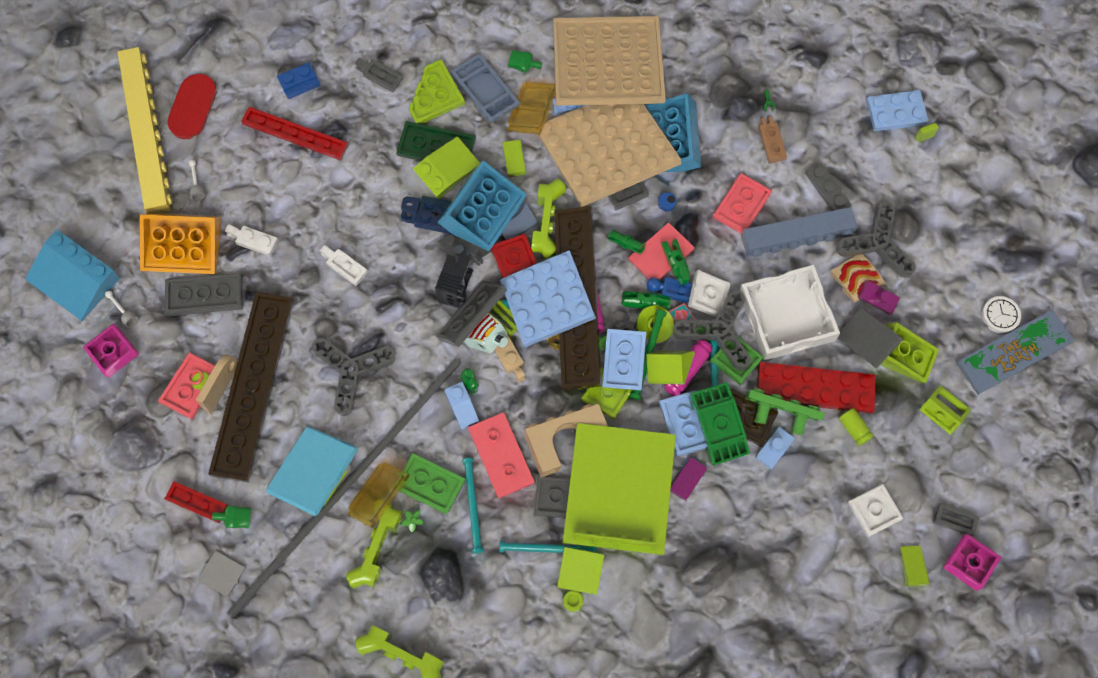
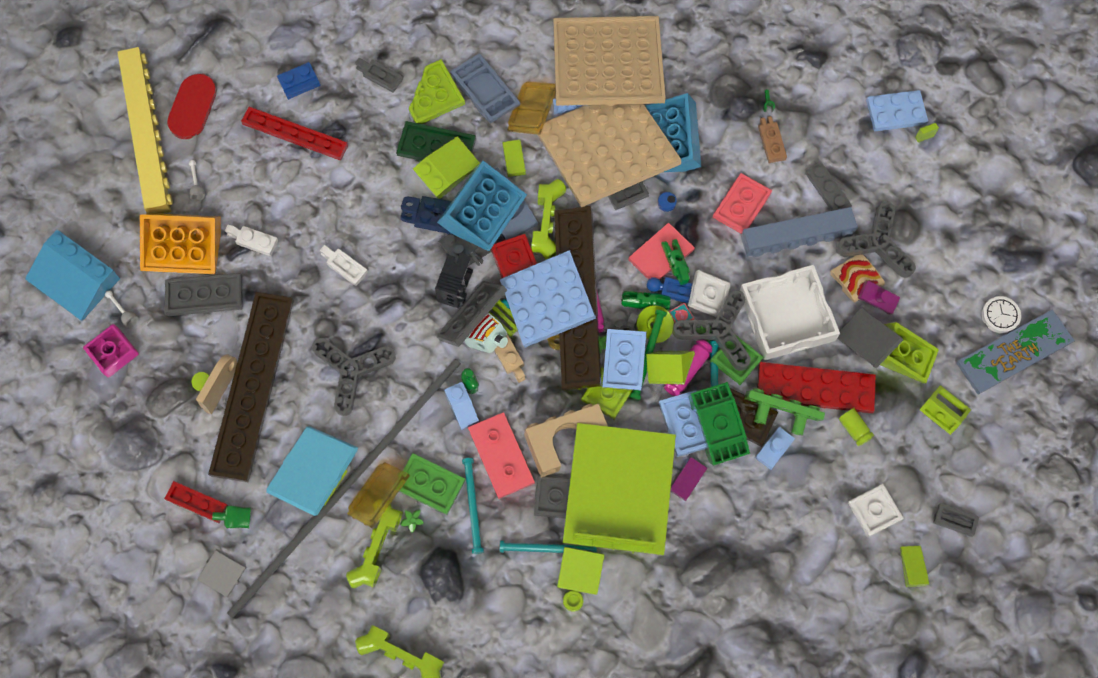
(180, 393): coral tile -> none
(523, 61): green piece -> none
(626, 242): green pin -> none
(983, 557): dark pink brick -> none

